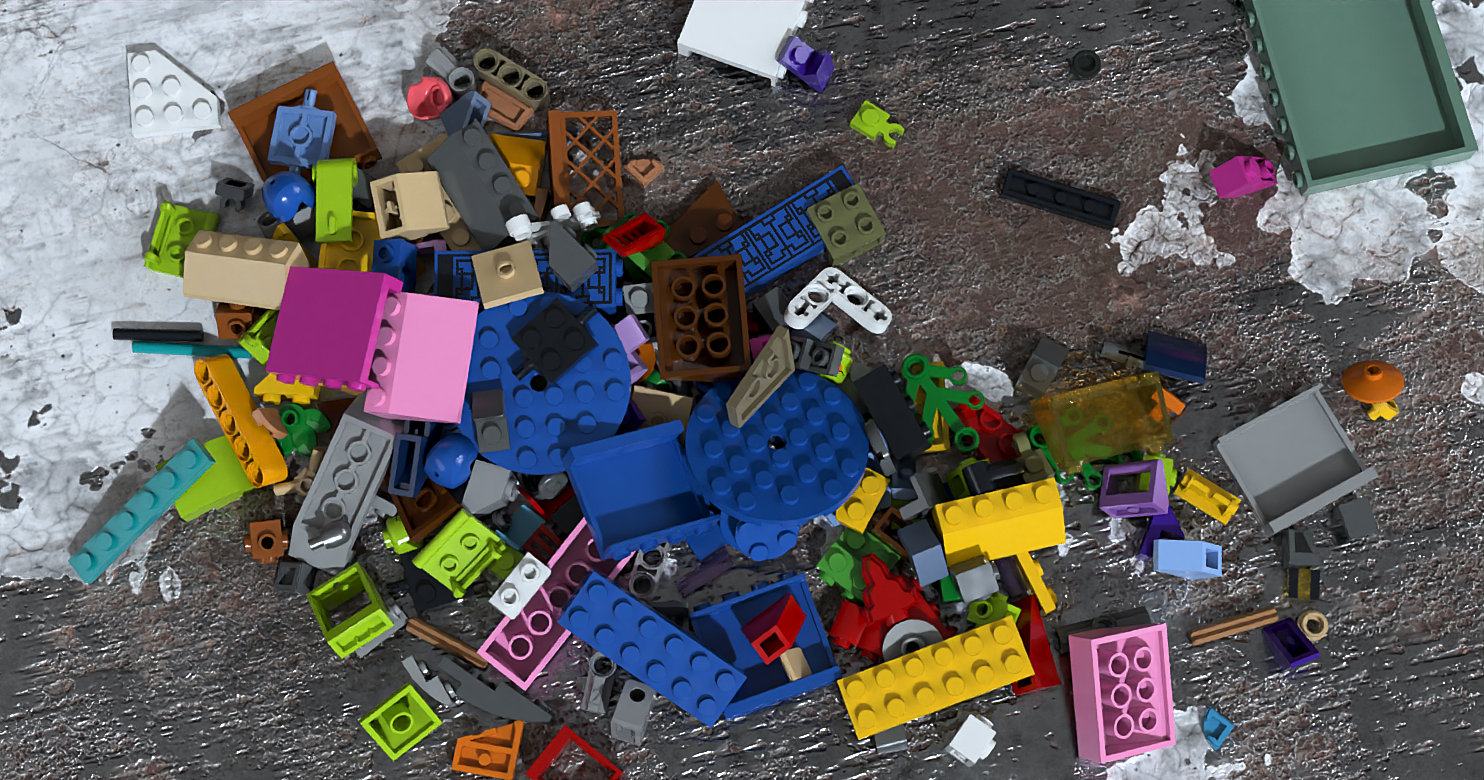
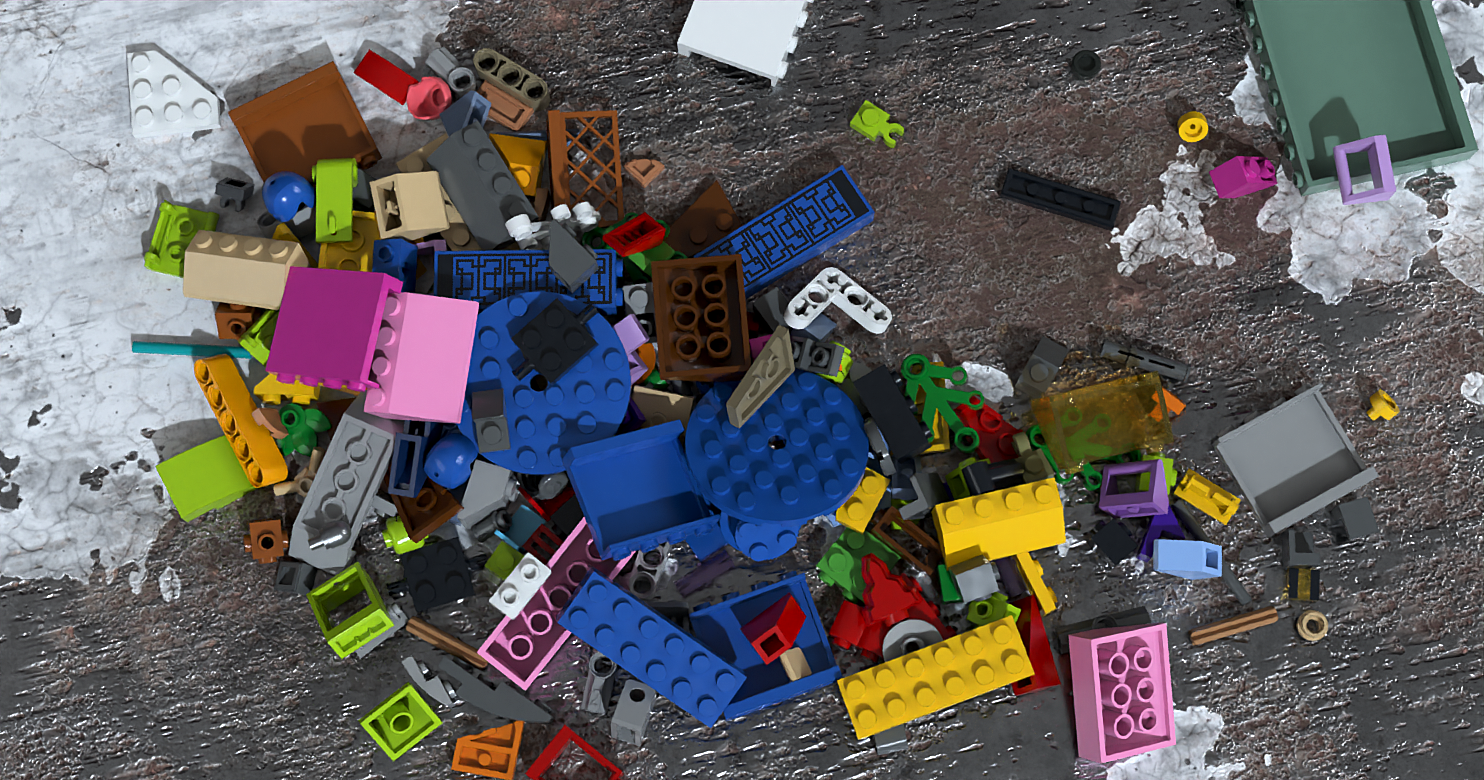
(141, 511): teal plate -> none
(158, 334): black bar -> none
(301, 135): medium blue plate -> none
(385, 76): none -> red slope
(460, 552): lime piece -> none
(507, 274): tan plate -> none
(806, 63): dark purple slope -> none
(846, 225): olive bracket -> none
(923, 552): sand blue slope -> none
(972, 740): white brick -> none
(1111, 542): none -> black brick
(1175, 357): dark blue slope -> none
(1192, 126): none -> yellow tile
(1199, 535): none -> dark grey bar
(1215, 727): dark azure tile -> none
(1289, 644): dark purple slope -> none
(1372, 381): orange dish -> none
(1380, 170): none -> lavender tile

